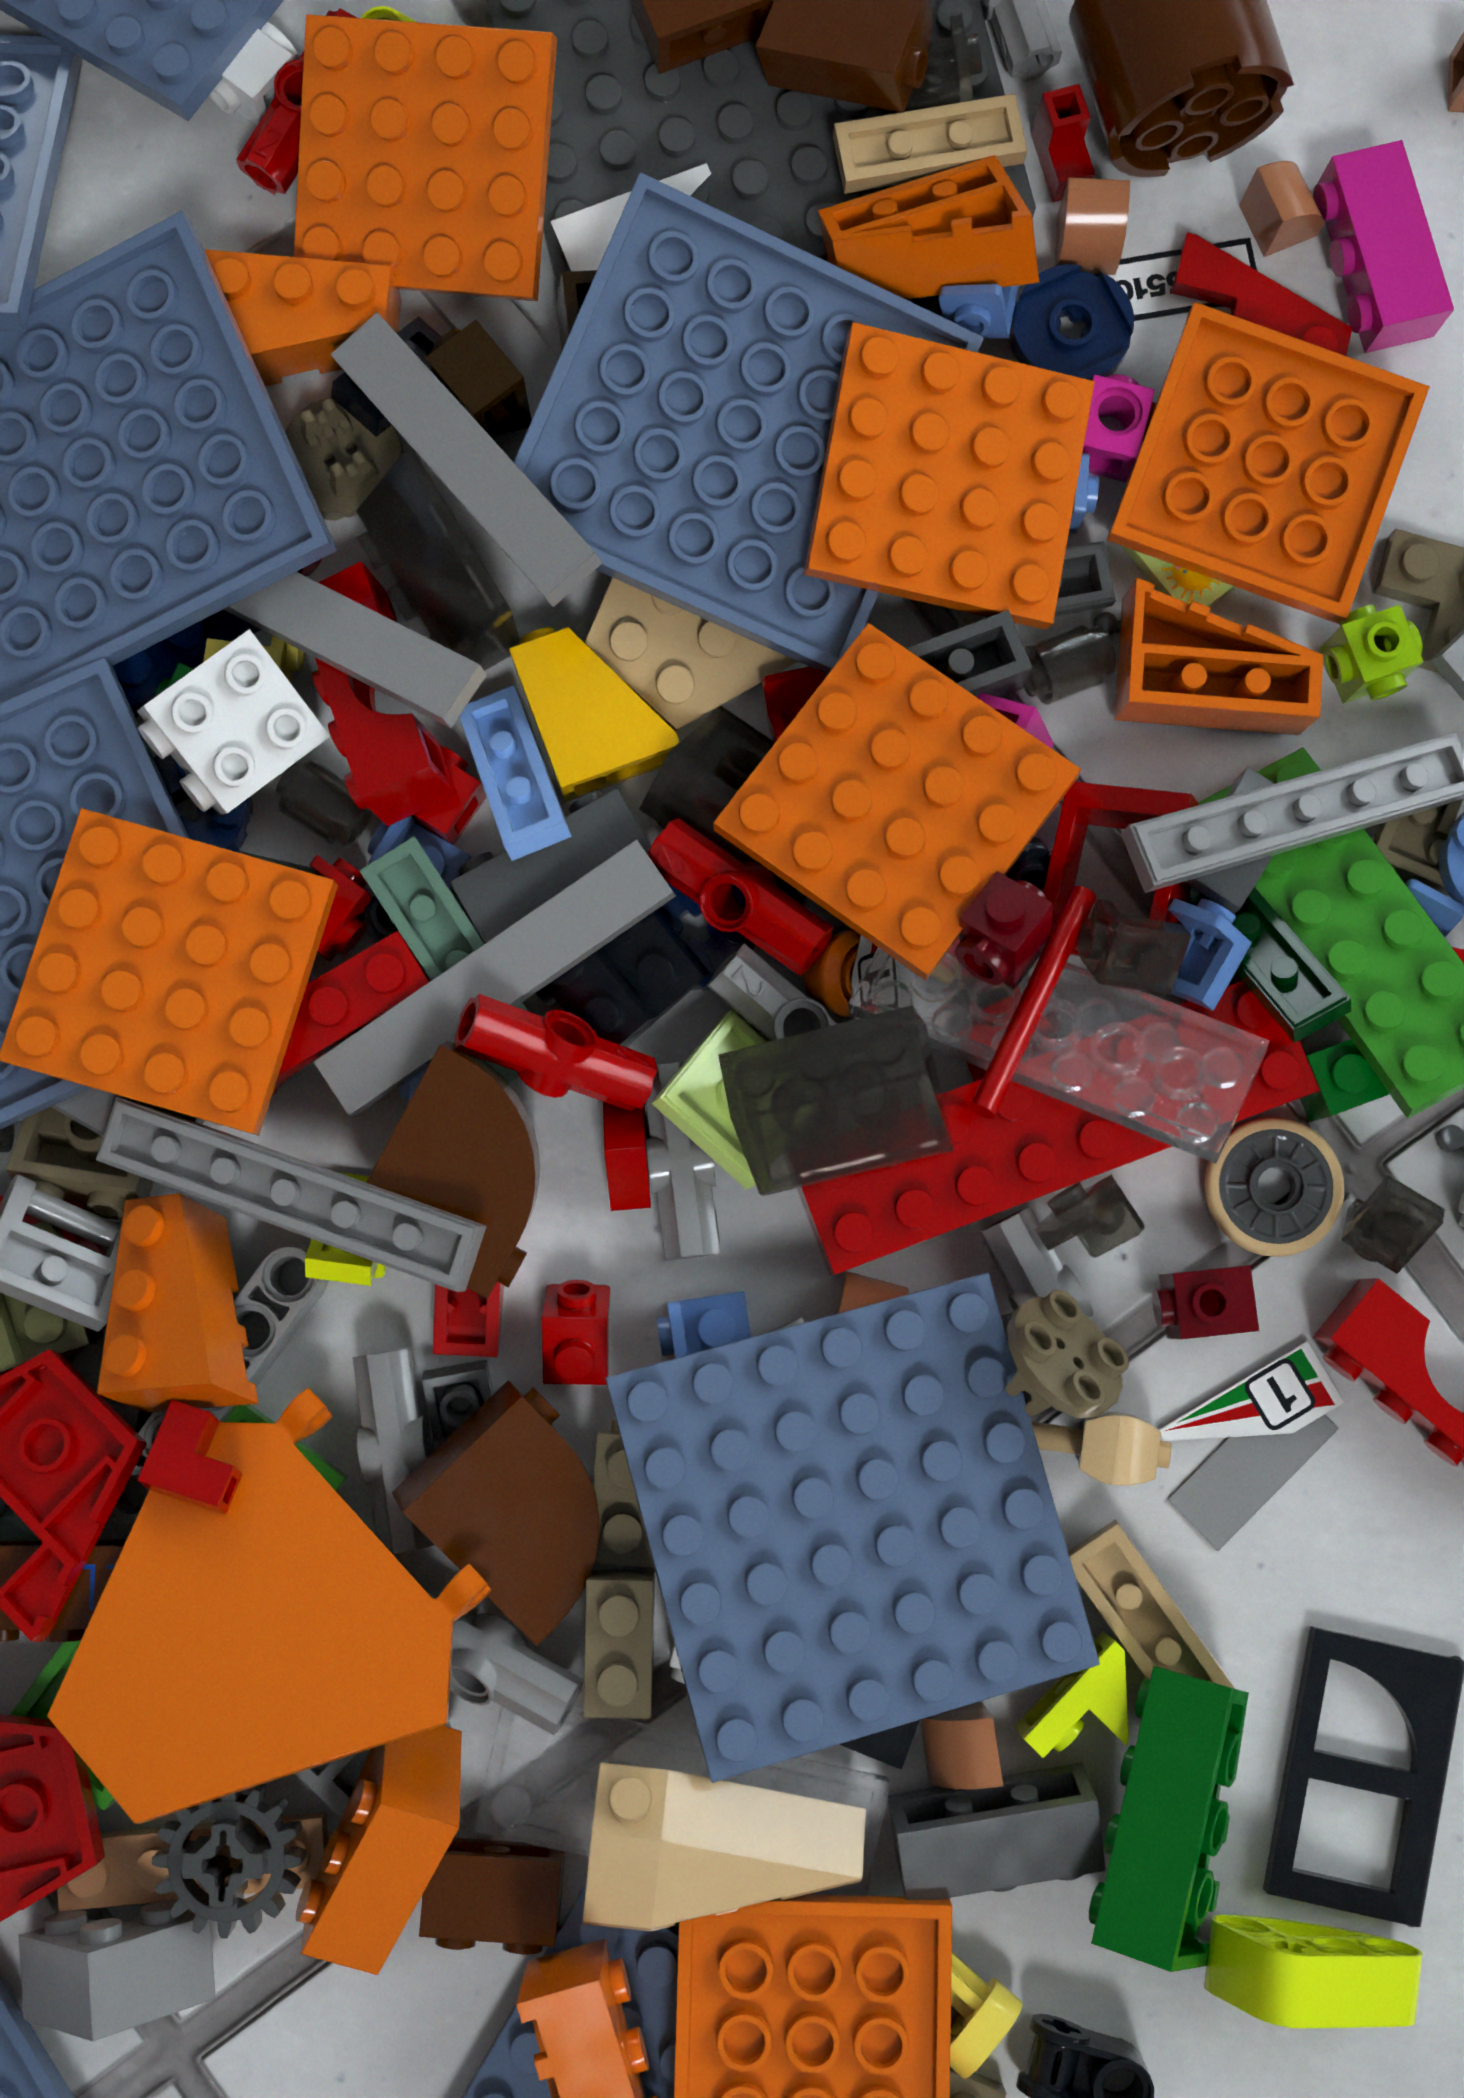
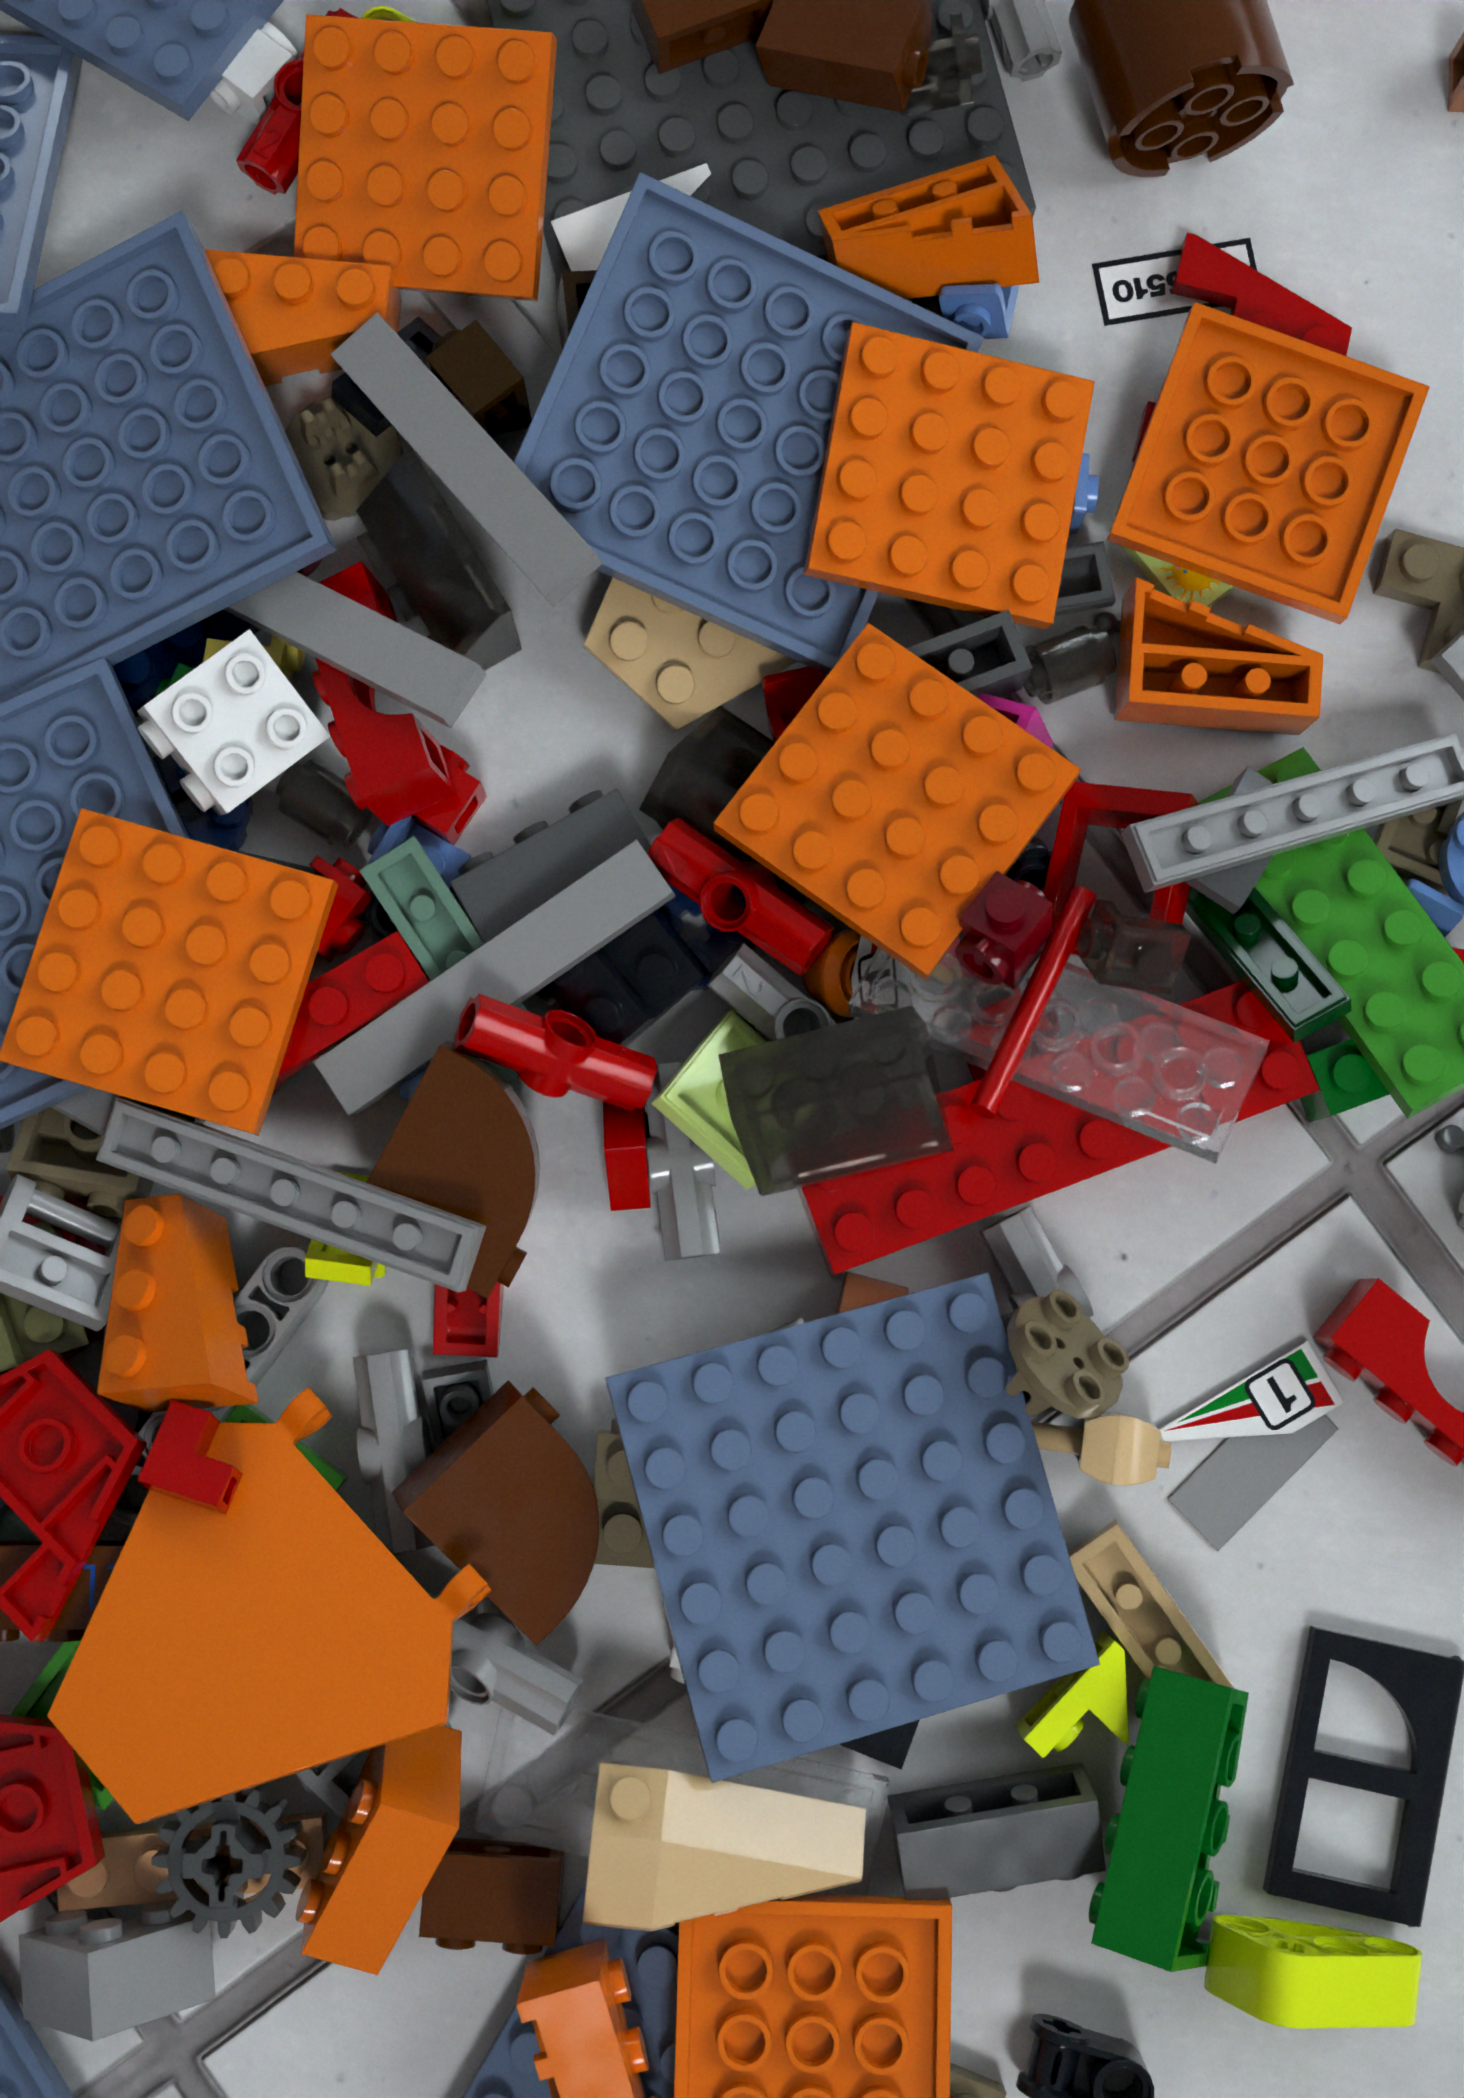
(513, 773): light blue plate -> none
(575, 1333): red bracket -> none
(587, 715): yellow slope -> none
(619, 1644): dark tan brick -> none
(703, 1324): medium blue bracket -> none
(927, 141): tan plate -> none
(962, 1748): nougat brick -> none
(983, 2018): light yellow piece -> none
(1060, 138): red piece -> none
(1081, 297): dark blue plate -> none
(1092, 224): nougat brick -> none
(1096, 1215): clear smoke bracket -> none
(1116, 451): dark pink brick -> none
(1206, 1302): dark red brick -> none
(1212, 952): medium blue bracket -> none
(1280, 208): nougat brick -> none
(1313, 1177): dark grey wheel -> none
(1372, 653): lime brick -> none
(1382, 247): dark pink brick -> none
(1391, 1224): clear smoke bracket -> none

